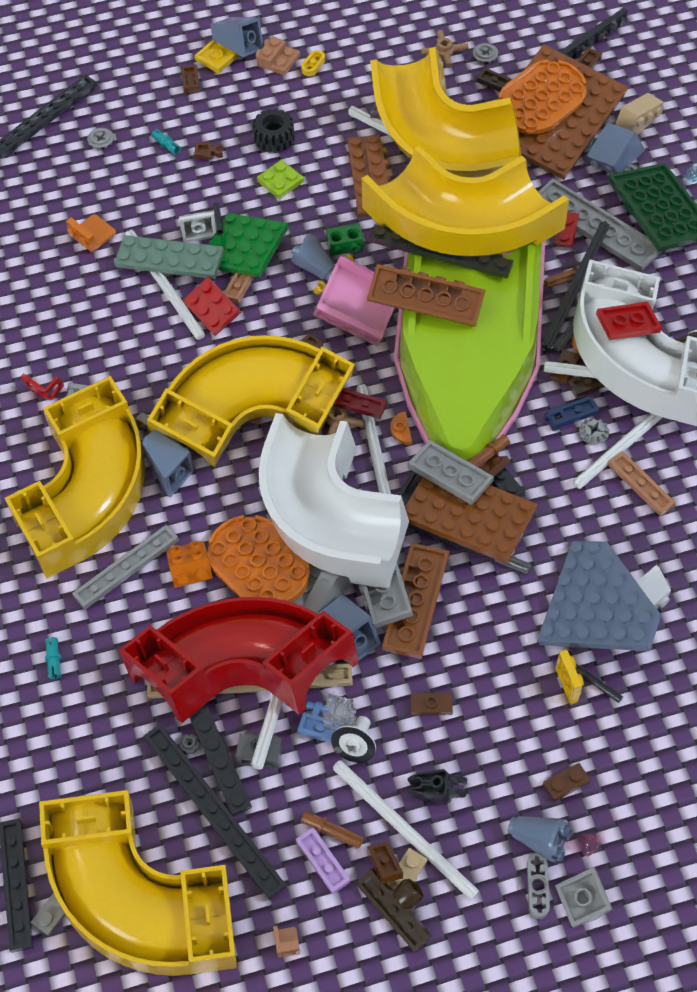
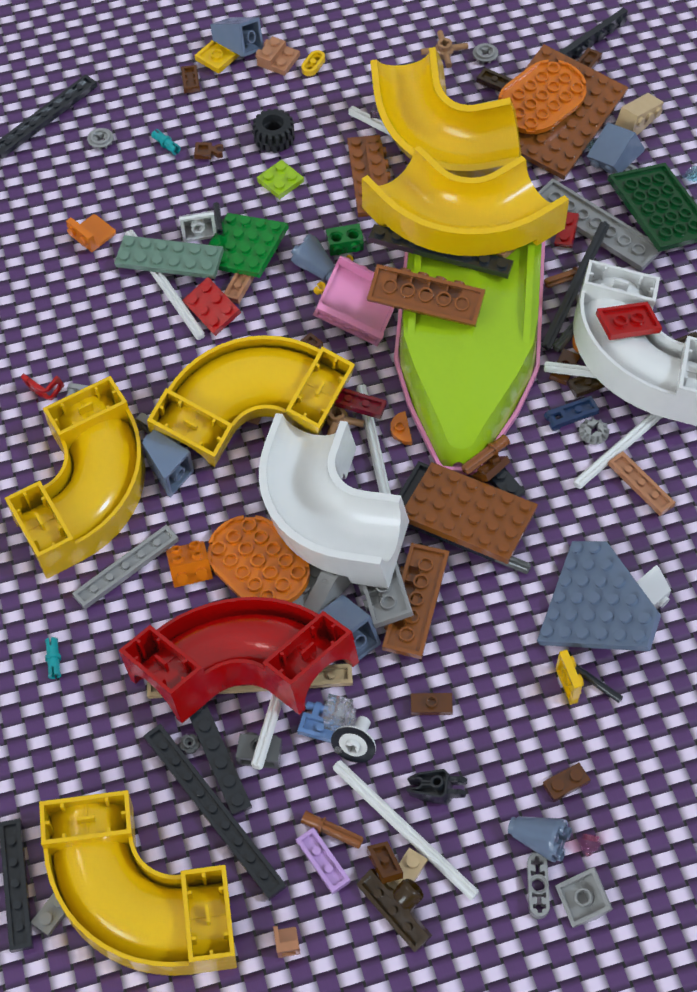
(450, 472): light grey plate -> none

